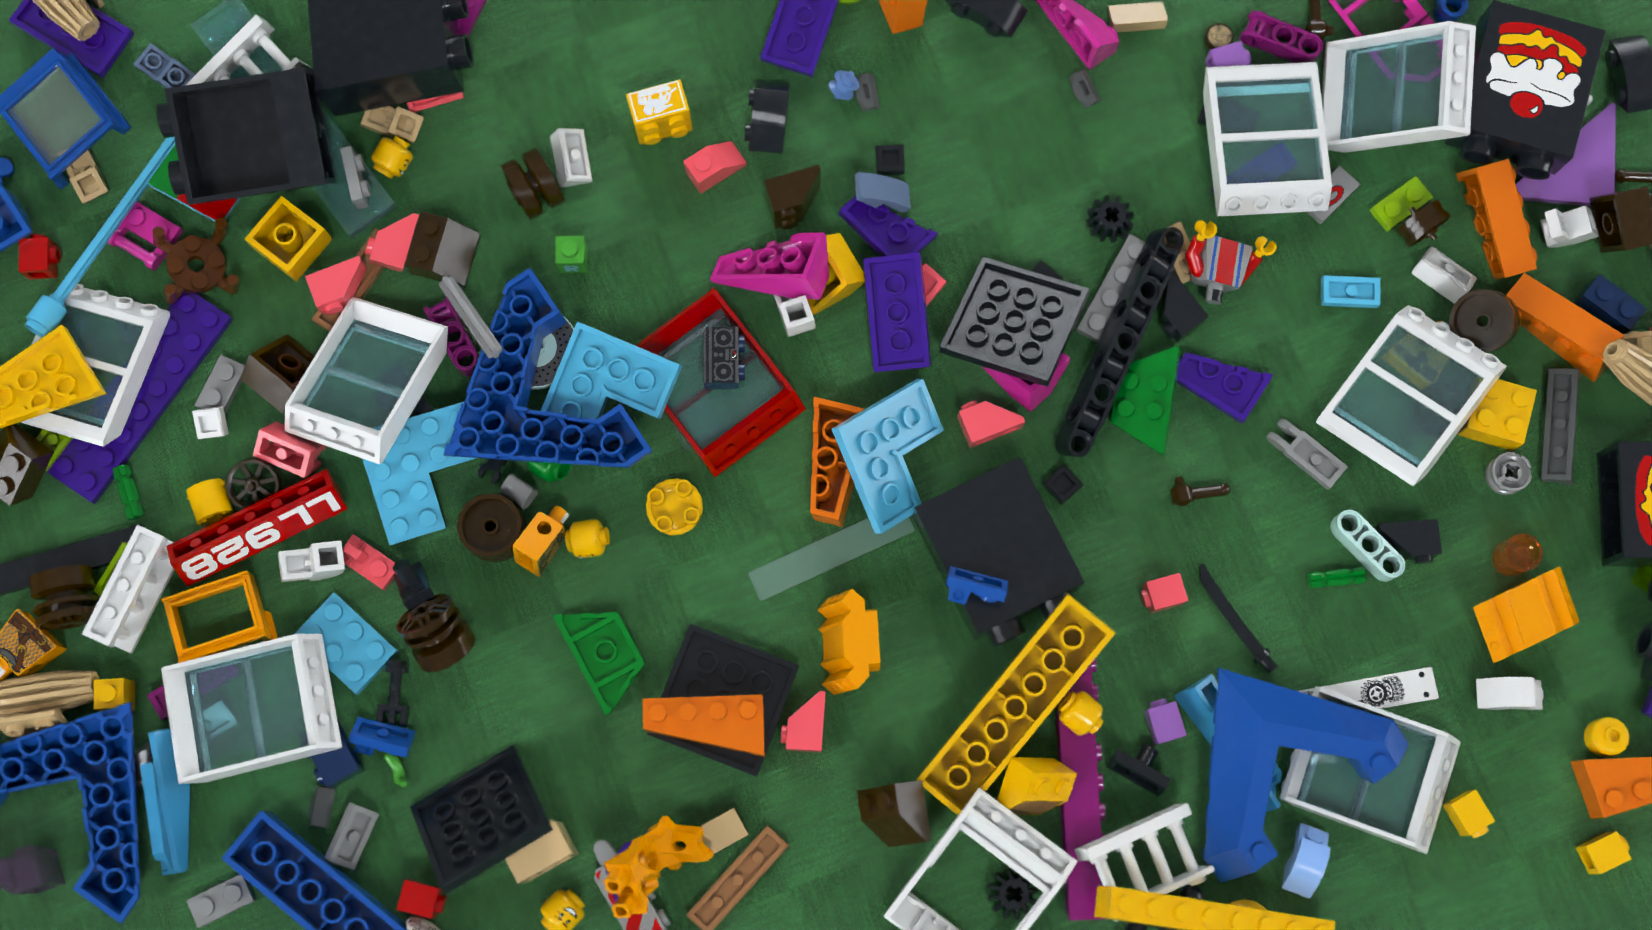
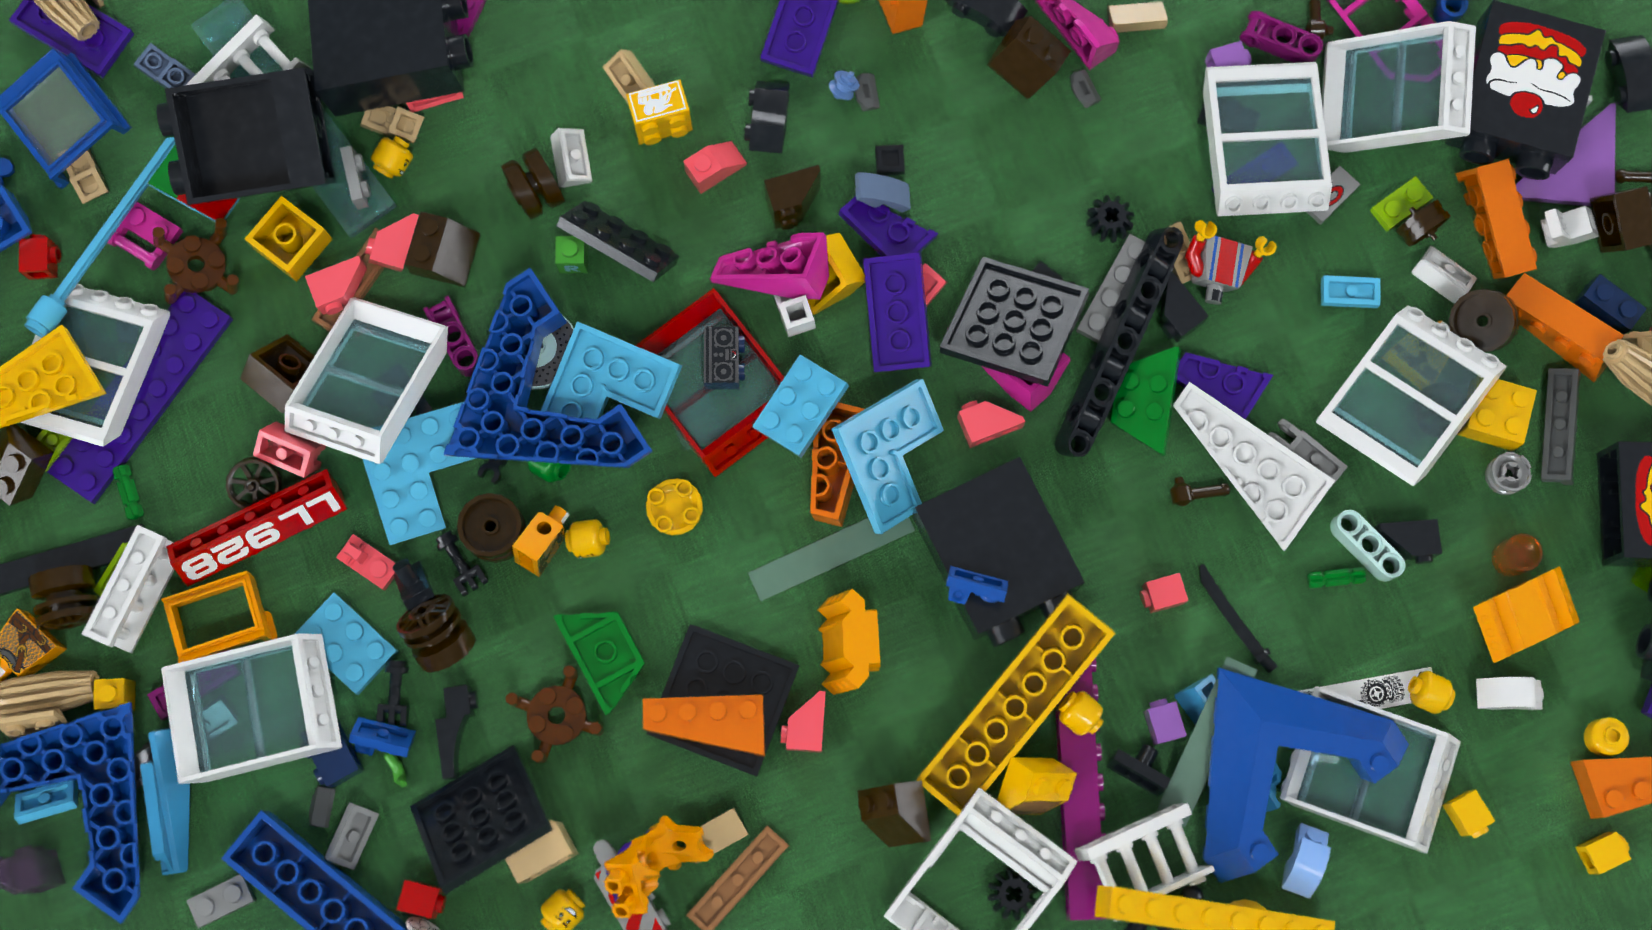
(45, 801): none -> medium azure plate
(209, 501): yellow piece -> none
(210, 422): white tile -> none
(221, 384): light grey plate -> none
(314, 563): white brick -> none
(447, 542): none -> black hinge
(460, 705): none -> black slope
(470, 317): light grey axle -> none
(518, 491): light grey brick -> none
(540, 707): none -> reddish brown plate
(618, 240): none -> black plate
(627, 73): none -> tan slope
(800, 406): none -> medium azure plate
(1028, 56): none -> dark brown slope
(1062, 484): black tile -> none
(1194, 763): none -> sand green sticker
(1218, 35): tile -> none
(1266, 473): none -> white wing
(1431, 692): none -> yellow head

